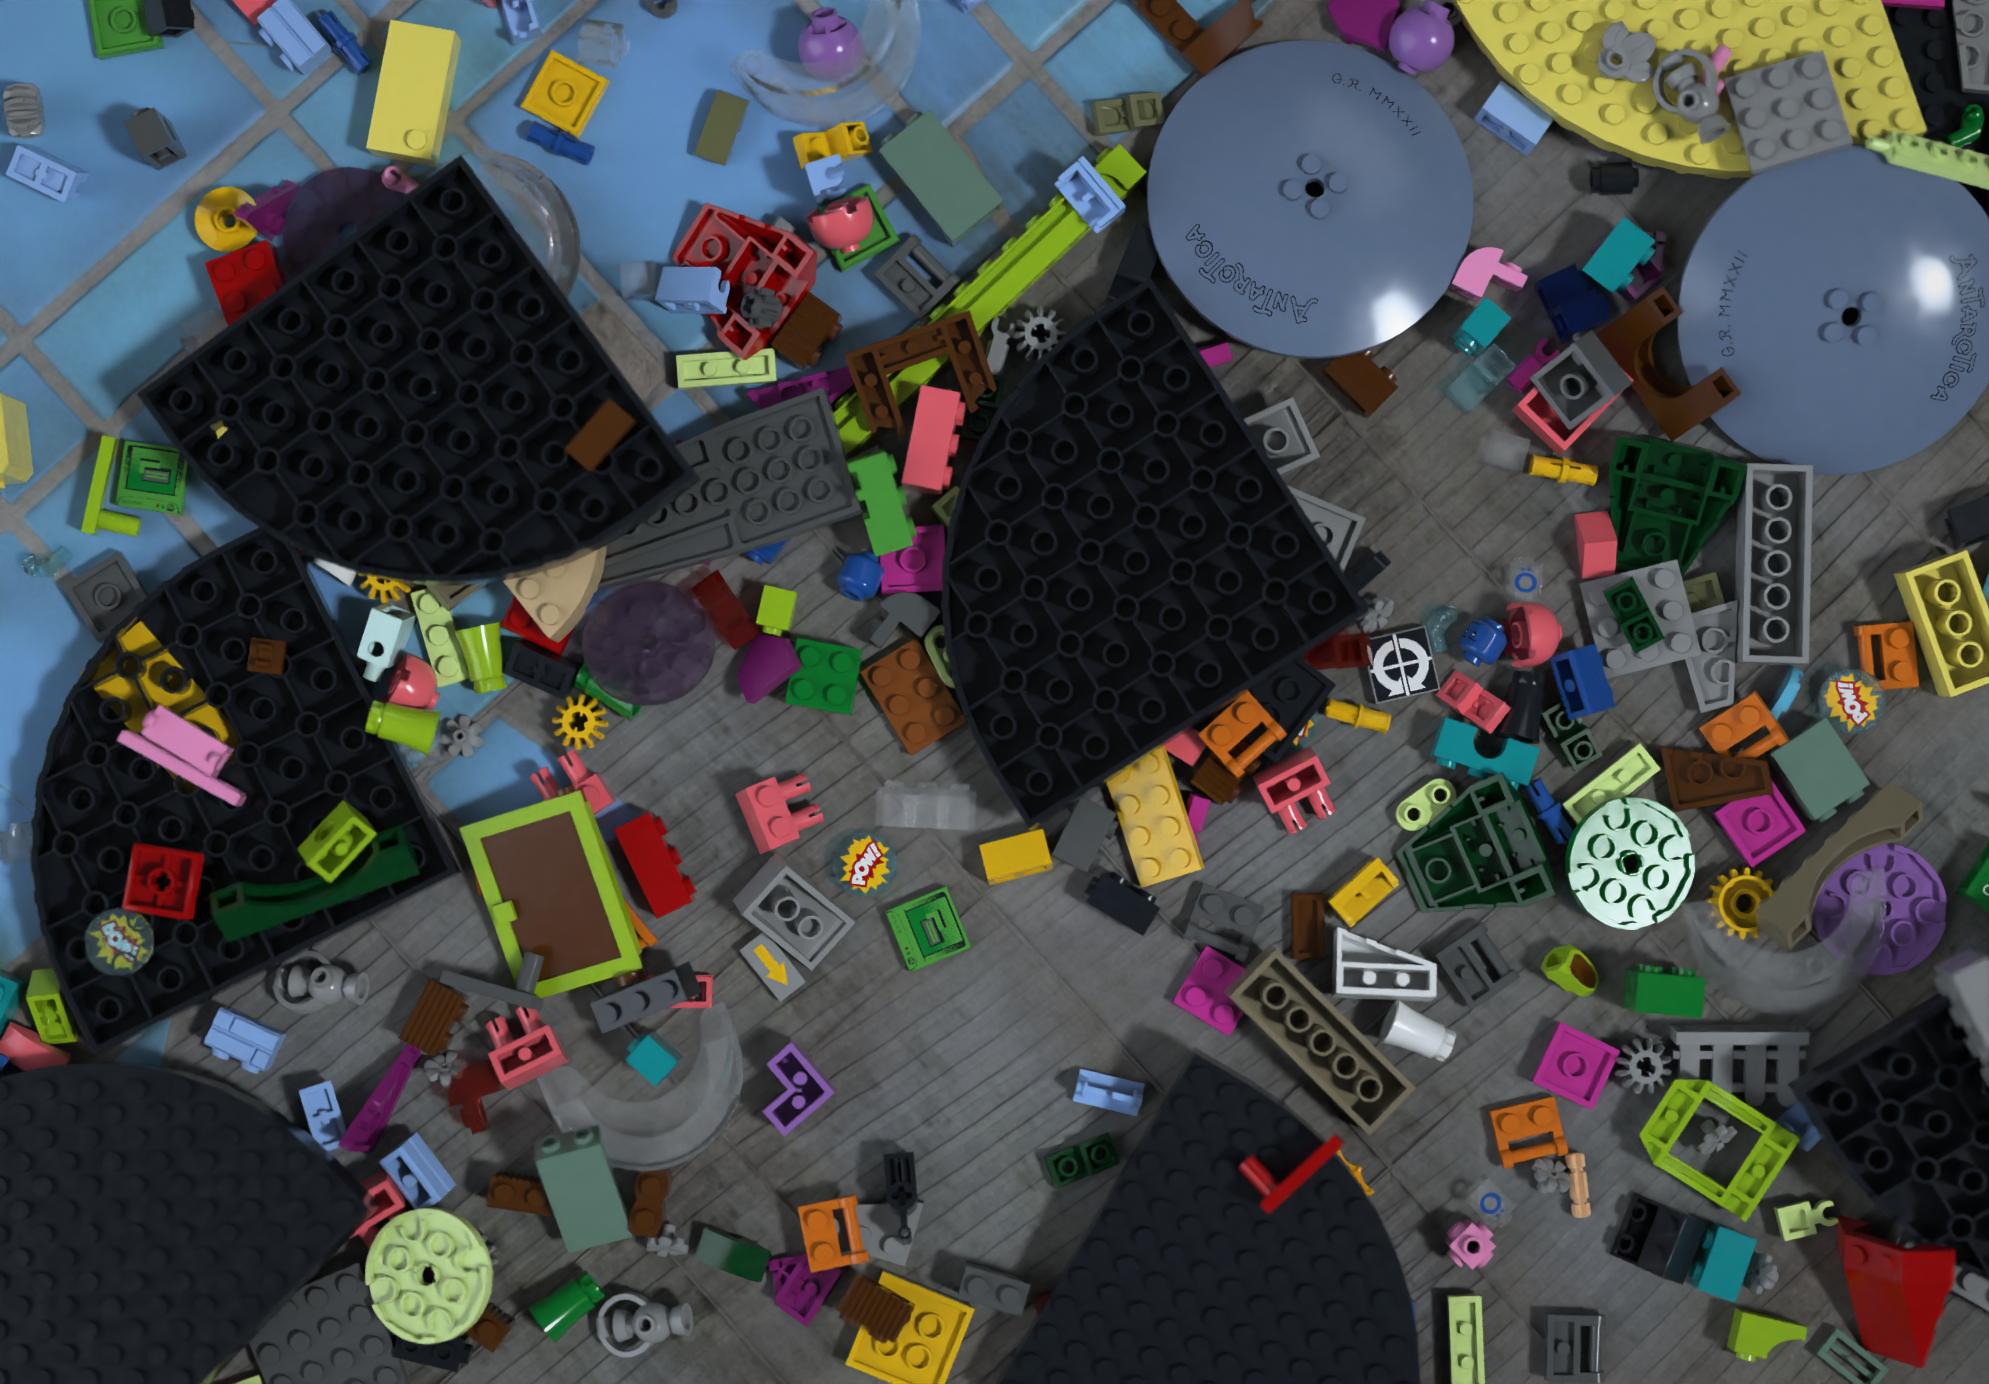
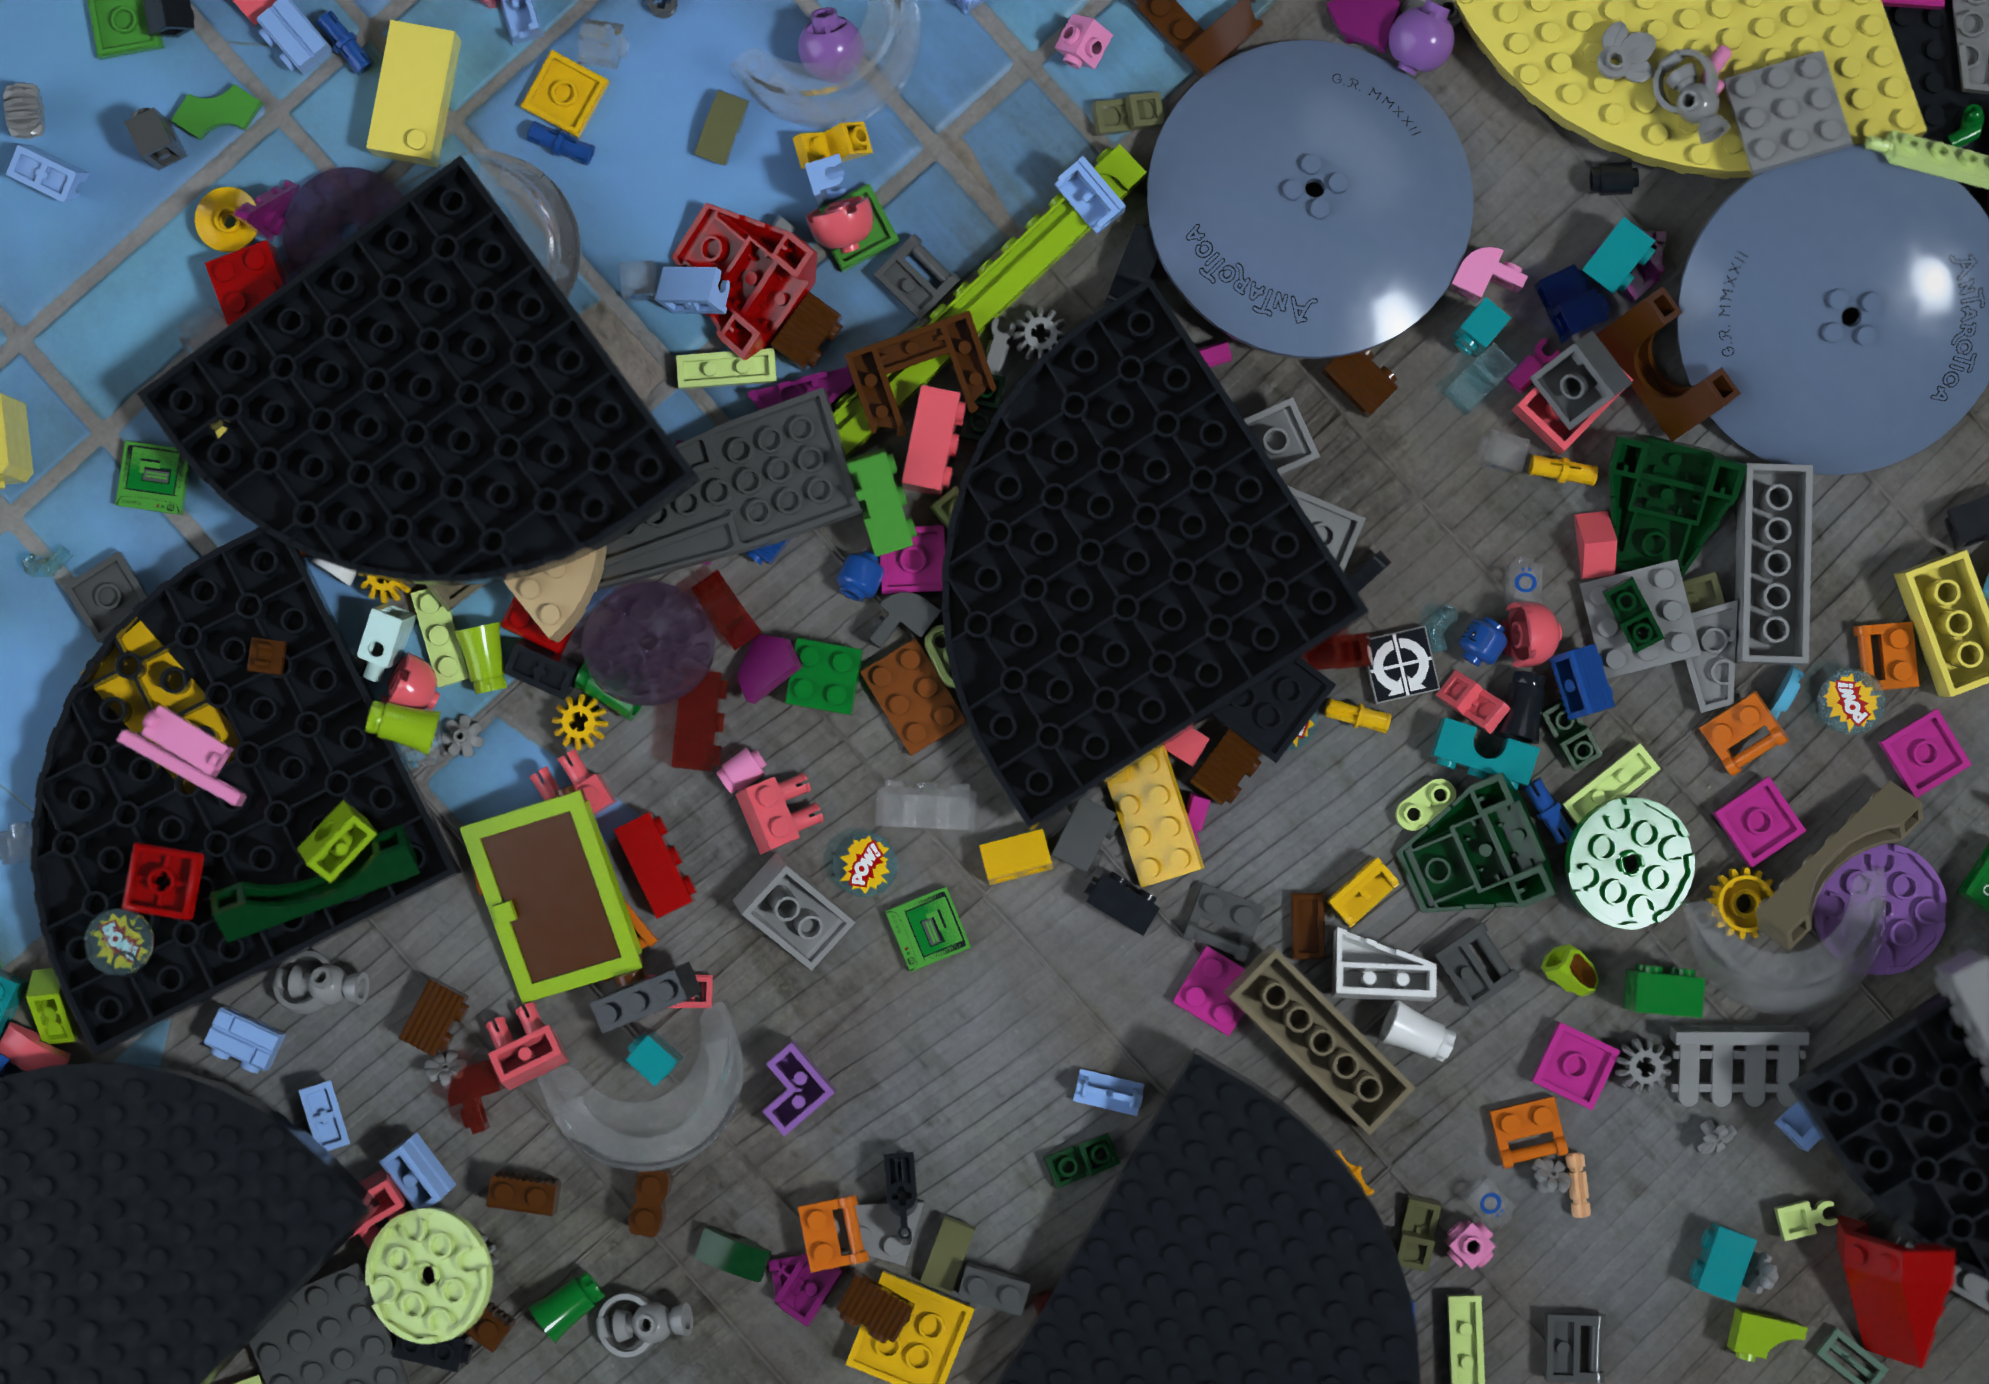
(95, 515): lime piece -> none
(203, 115): none -> bright green tile
(371, 1121): magenta wing -> none
(398, 180): bright pink arm -> none
(521, 995): dark grey piece -> none
(582, 1188): sand green panel -> none
(600, 435): reddish brown tile -> none
(667, 1243): light grey plant -> none
(699, 725): none -> clear red brick
(742, 770): none -> bright pink brick
(761, 308): dark grey gear -> none
(773, 966): light grey tile -> none
(776, 610): lime brick -> none
(940, 176): sand green panel -> none
(947, 1254): none -> olive slope
(1083, 42): none -> bright pink brick
(1233, 726): orange plate -> none
(1272, 1189): red piece -> none
(1292, 780): coral brick -> none
(1378, 611): light grey plant -> none
(1418, 1232): none -> olive slope
(1513, 118): light blue hinge -> none
(1658, 1238): black slope -> none
(1713, 779): reddish brown wing -> none
(1755, 1172): lime wedge -> none
(1817, 770): sand green brick -> none
(1925, 753): none -> dark pink plate

